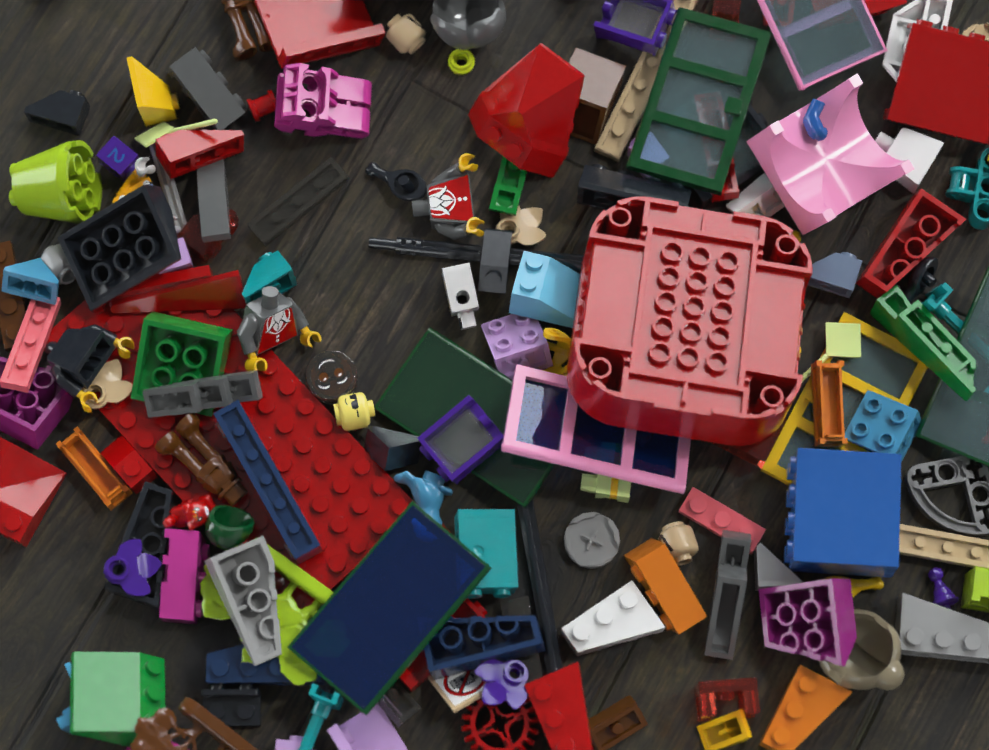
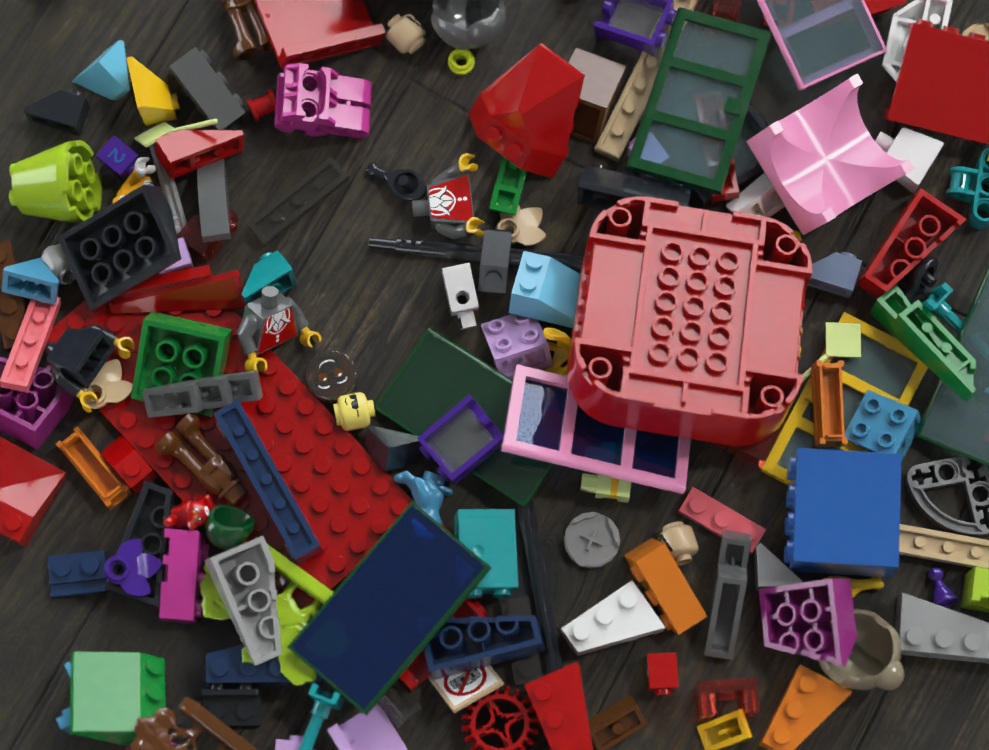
(77, 574): none -> dark blue plate
(107, 73): none -> medium azure slope
(500, 685): plate -> none
(662, 673): none -> red brick
(812, 121): blue arm -> none

